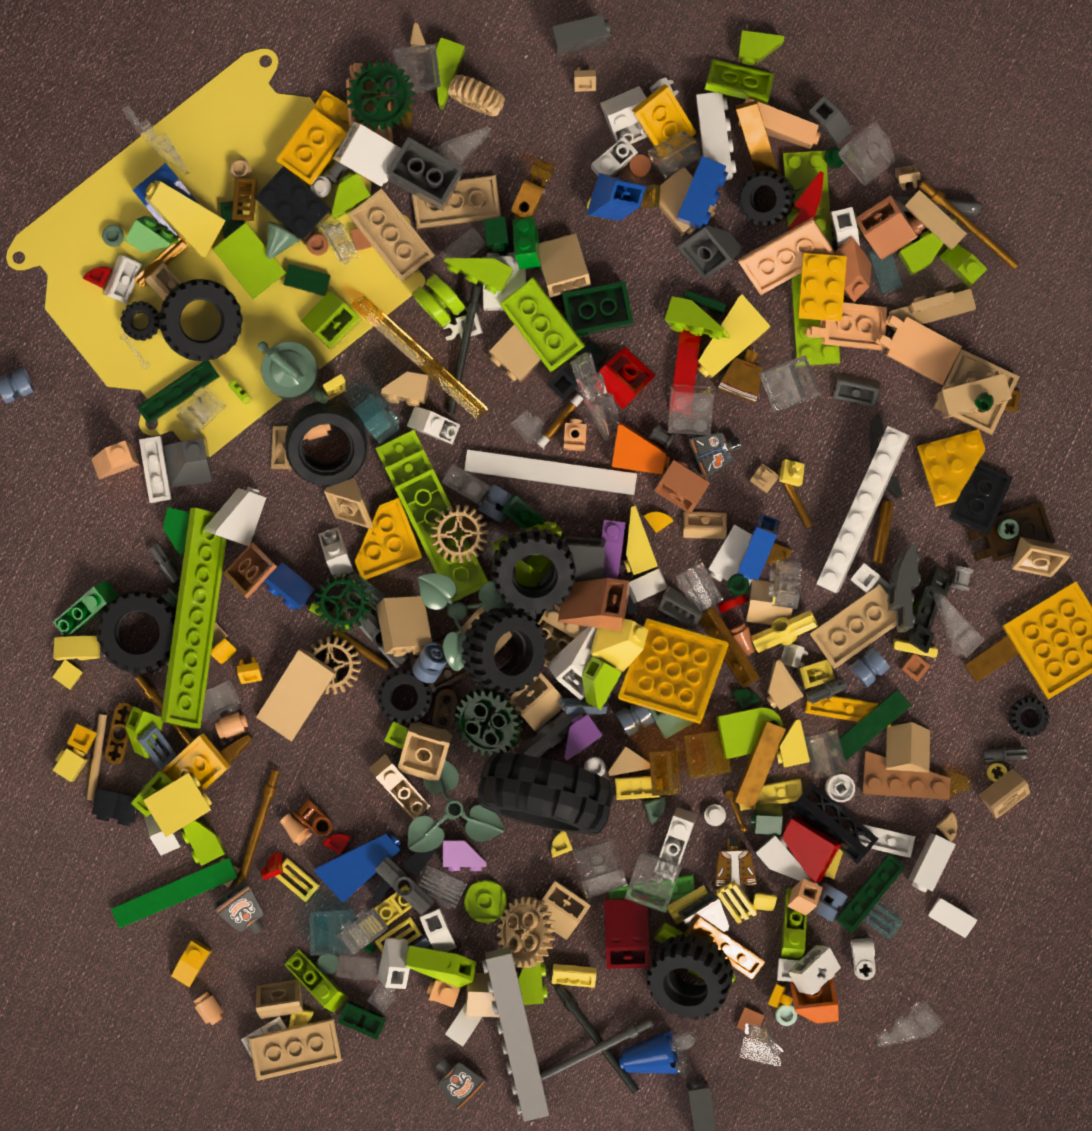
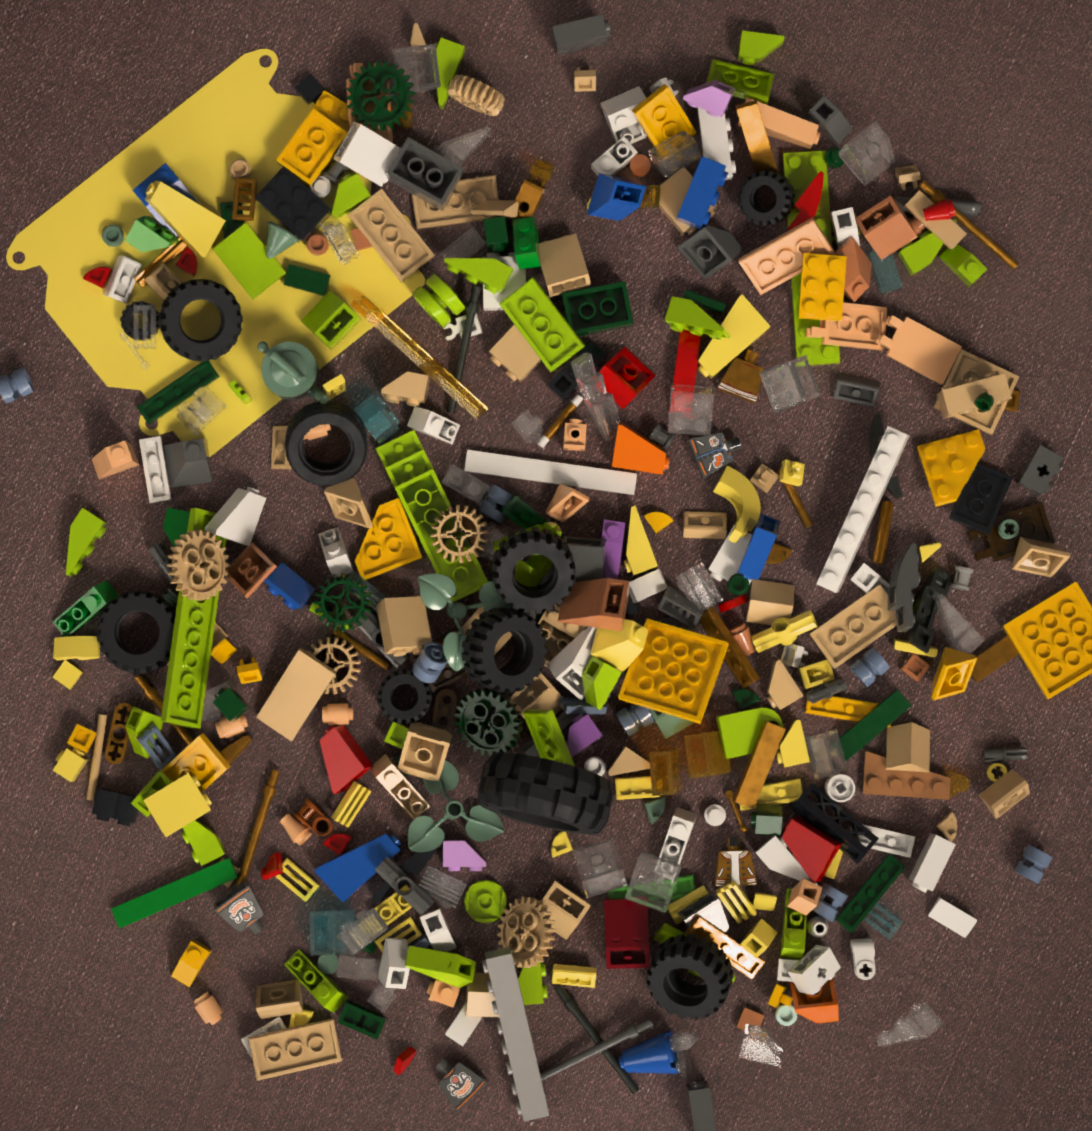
(83, 533): none -> lime slope
(145, 345): none -> clear tile
(161, 144): clear slope -> none
(162, 843): white slope -> none
(188, 262): none -> red tile
(198, 565): none -> tan gear
(230, 703): none -> dark green brick
(309, 89): none -> black tile
(337, 714): none -> light nougat brick
(343, 758): none -> red slope
(351, 804): none -> light yellow tile
(404, 1060): none -> red tile
(496, 208): none -> tan slope
(547, 735): none -> lime tile
(565, 503): none -> light nougat slope
(682, 486): nougat brick -> none
(711, 96): none -> lavender slope
(744, 498): none -> light yellow arch
(759, 938): none -> light yellow brick
(786, 584): clear brick -> none
(813, 922): none -> white cone
(927, 550): none -> light yellow slope
(937, 307): tan bracket -> none
(940, 211): none -> red cone
(952, 673): none -> yellow slope
(1033, 856): none -> sand blue wheel
(1038, 726): black tyre -> none
(1041, 458): none -> dark grey brick

